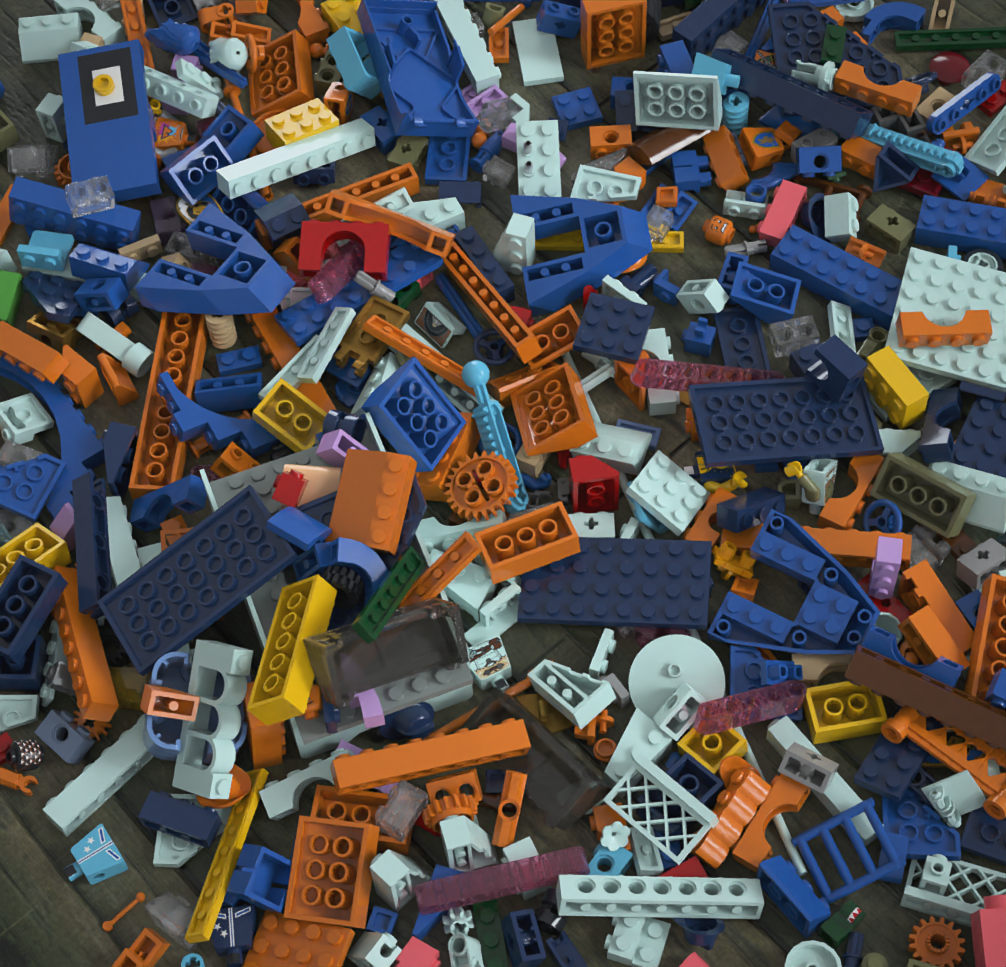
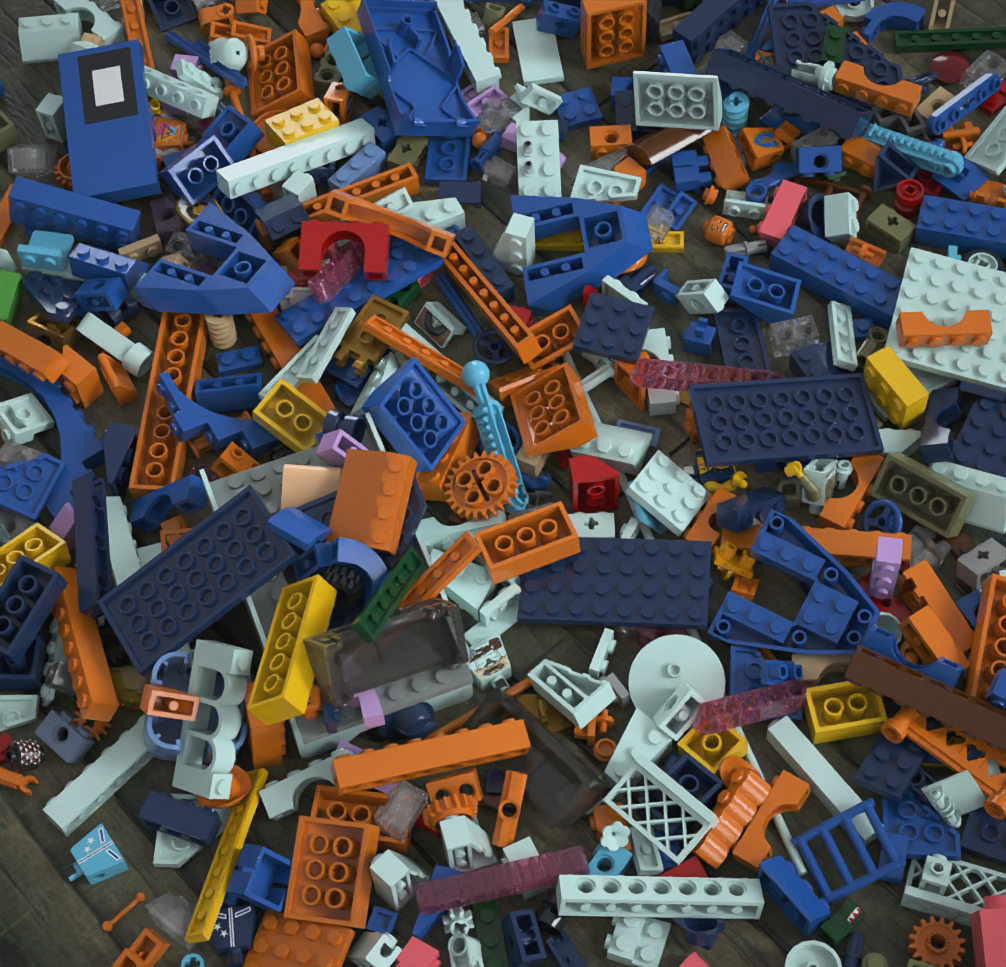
(90, 200): clear brick -> none
(103, 85): yellow tile -> none
(175, 37): blue piece -> none
(289, 487): red brick -> none
(301, 185): none -> light aqua brick
(365, 164): none -> medium blue brick
(374, 286): light grey axle -> none
(538, 98): none -> light aqua panel
(563, 491): dark grey piece -> none
(667, 196): orange tile -> none
(709, 66): medium azure torso -> none
(710, 195): none -> orange plate
(808, 767): light grey brick -> none
(837, 370): dark blue piece -> none
(843, 470): none -> light aqua pin
(908, 198): none -> red wheel

